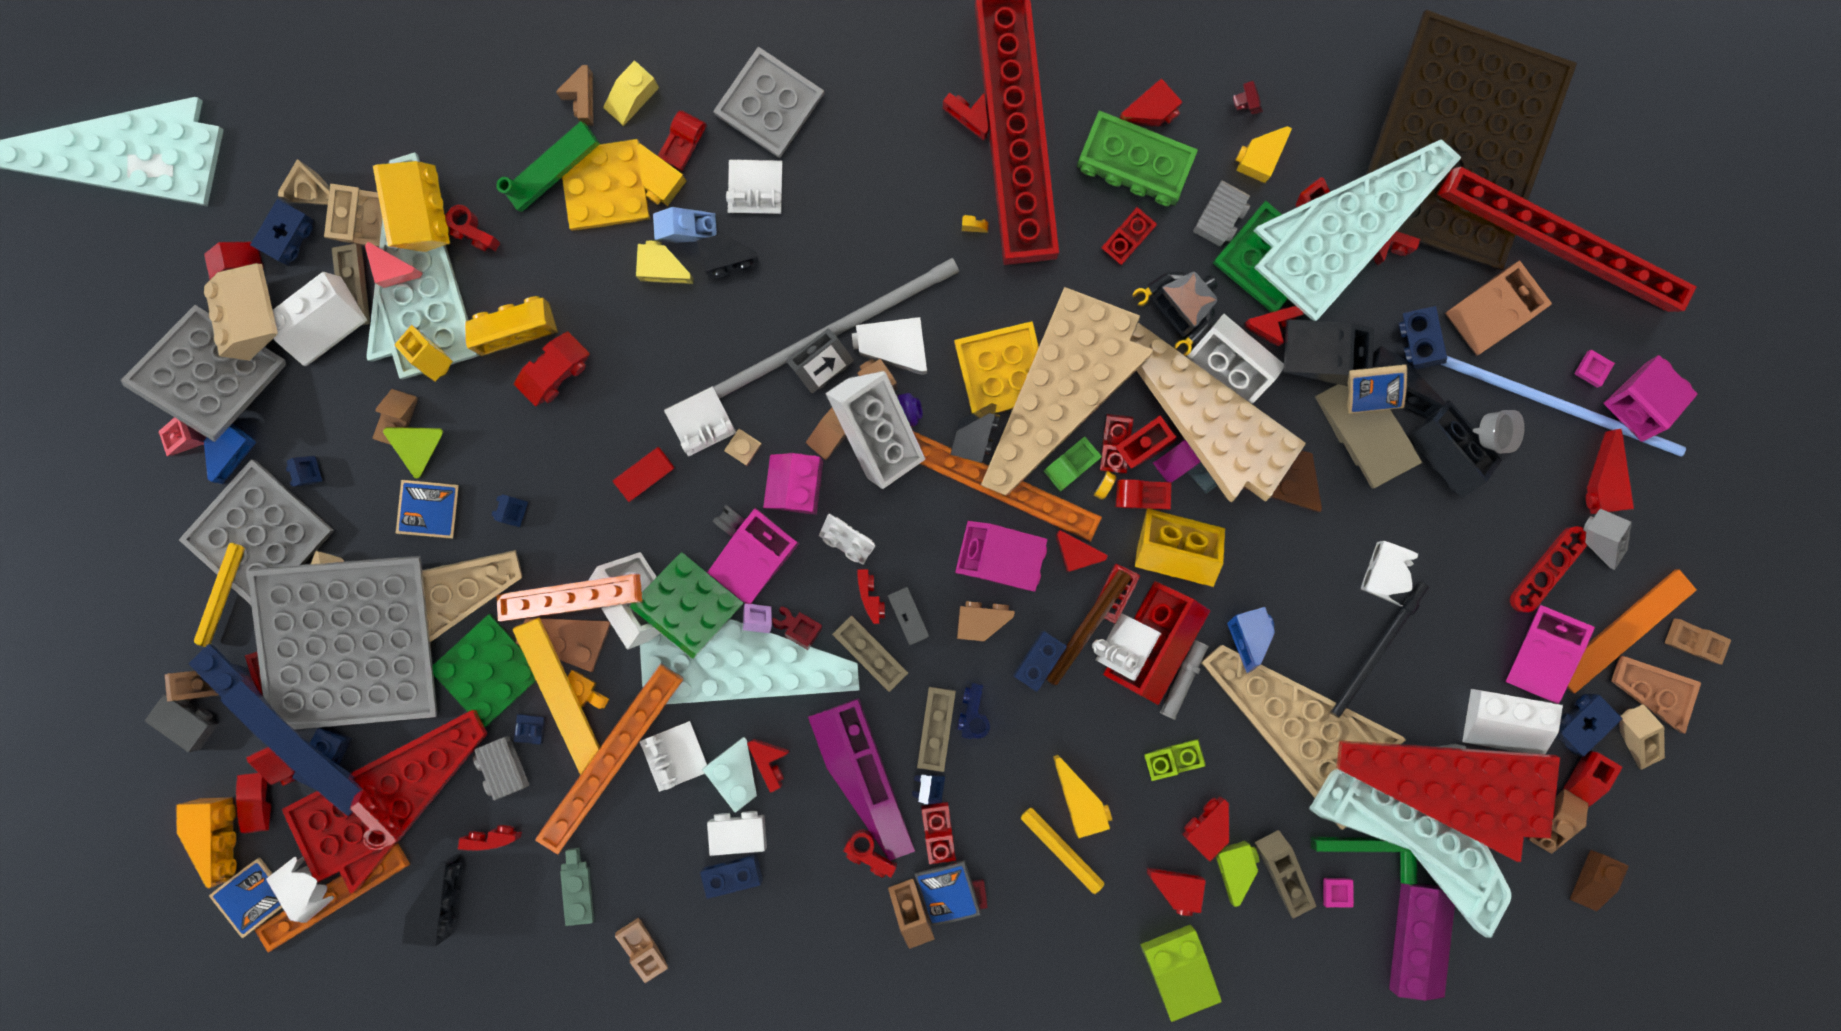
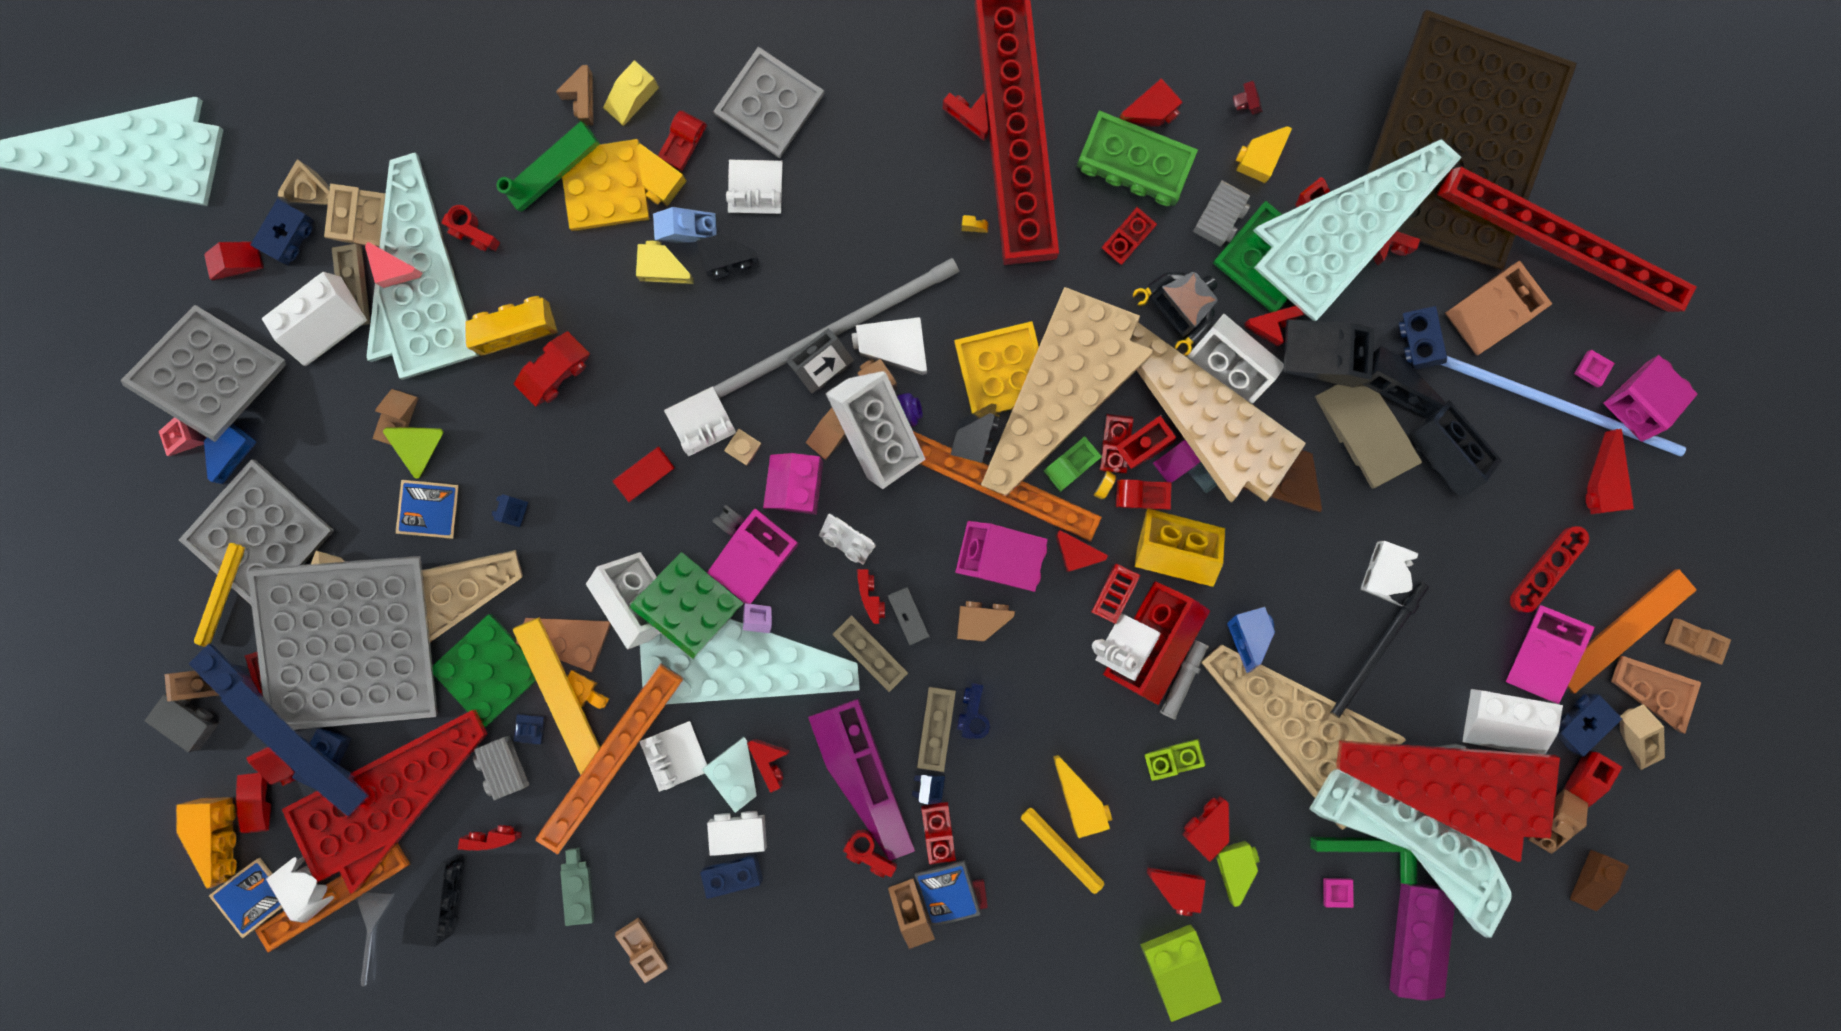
(153, 168): white sticker -> none
(240, 311): tan slope -> none
(303, 471): dark blue tile -> none
(371, 908): none -> clear piece
(375, 818): red plate -> none
(411, 205): yellow slope -> none
(423, 353): yellow slope -> none
(569, 597): tile -> none
(800, 630): dark red plate -> none
(1039, 661): dark blue brick -> none
(1088, 626): reddish brown axle -> none
(1286, 873): dark tan slope -> none
(1377, 389): slope -> none
(1501, 431): light grey piece -> none
(1608, 536): light grey slope -> none

